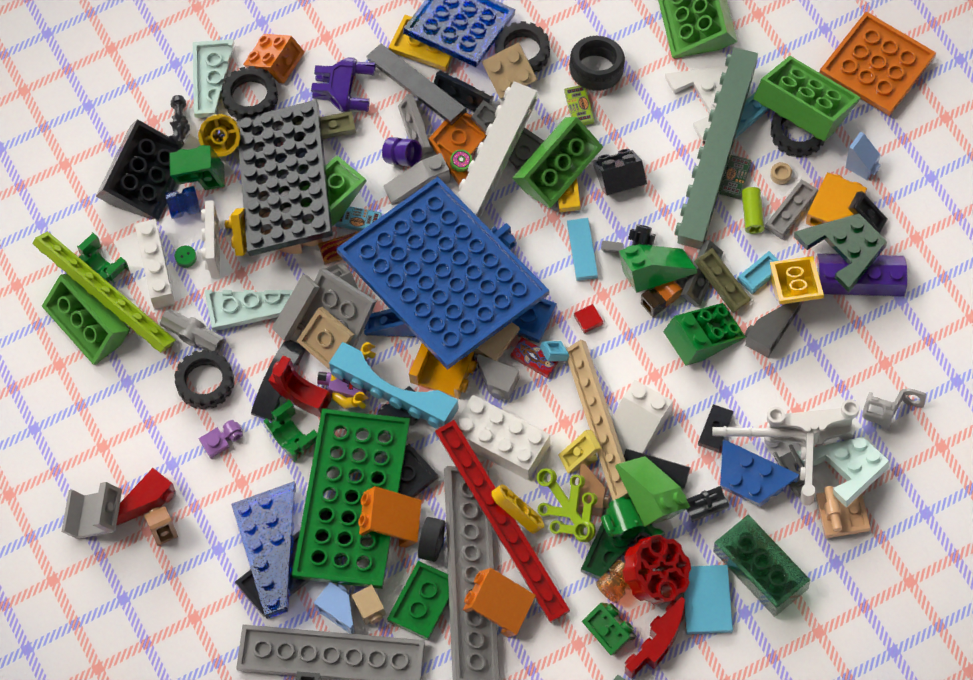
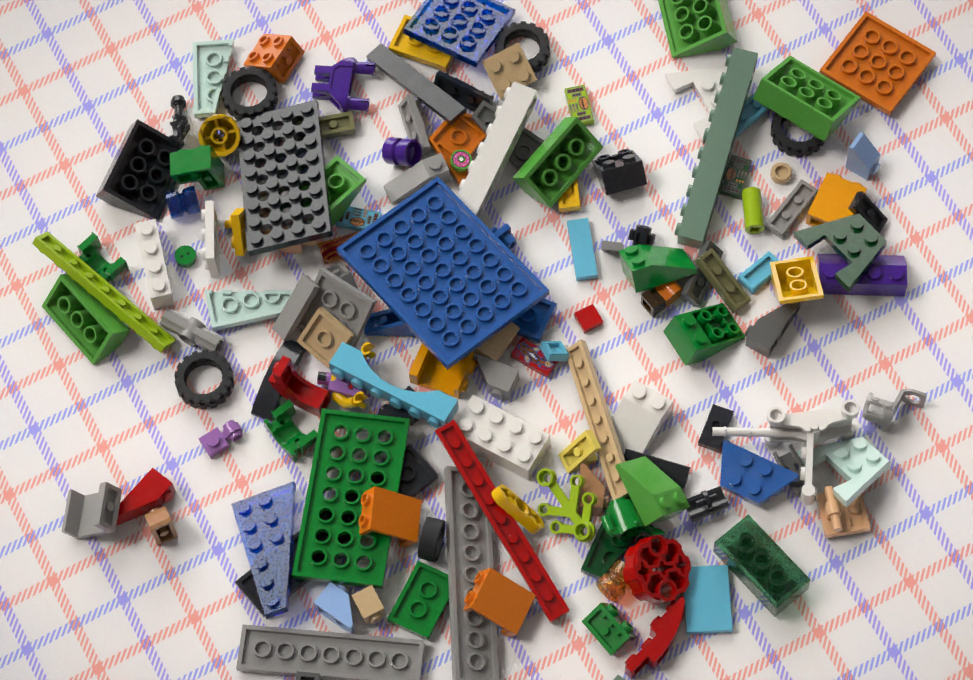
(596, 79): black tyre -> none

